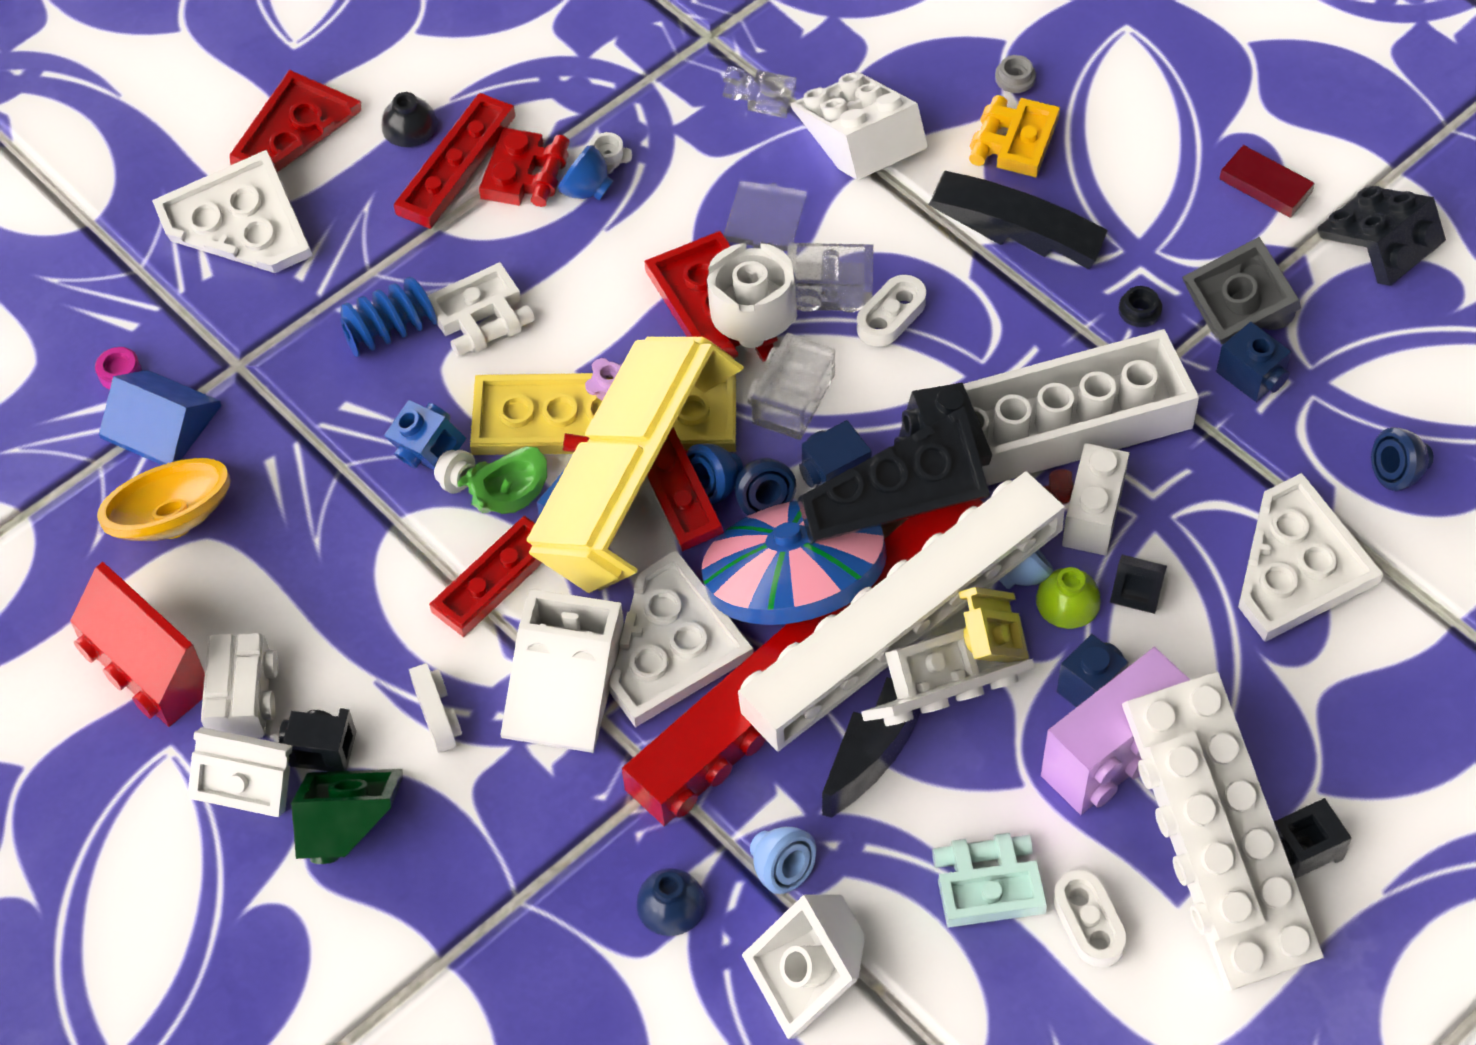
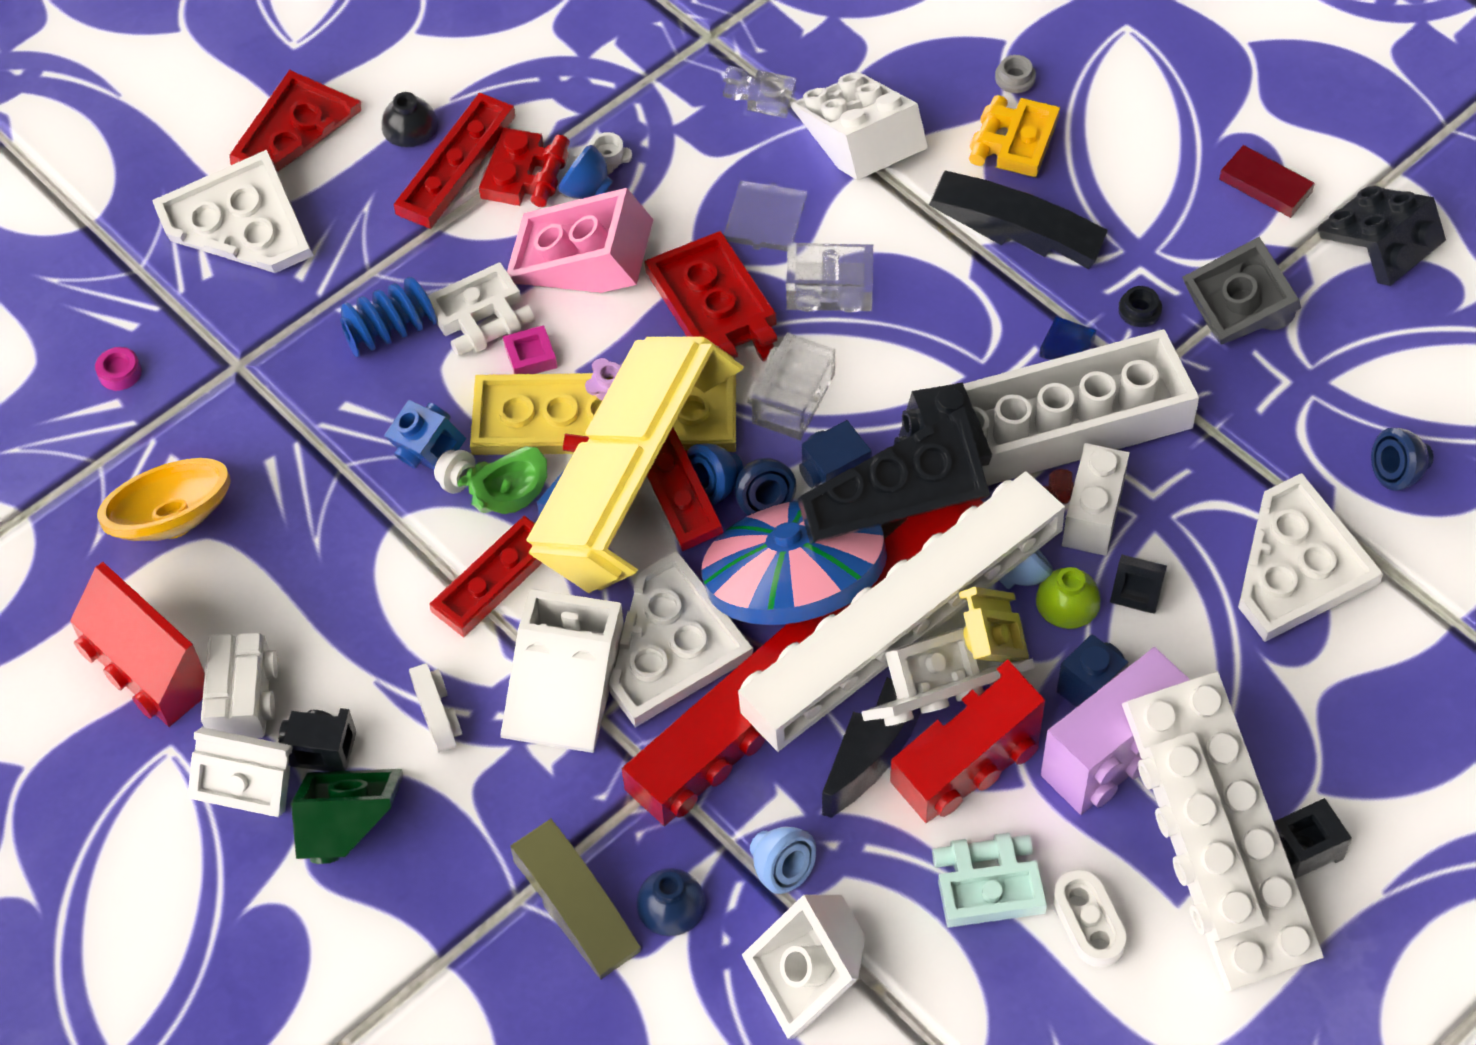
(155, 416): slope -> none
(530, 351): none -> dark pink tile
(574, 898): none -> olive slope
(583, 244): none -> bright pink slope
(752, 293): white brick -> none
(888, 313): white plate -> none
(972, 747): none -> red wedge
(1066, 339): none -> clear blue tile
(1254, 362): dark blue brick -> none

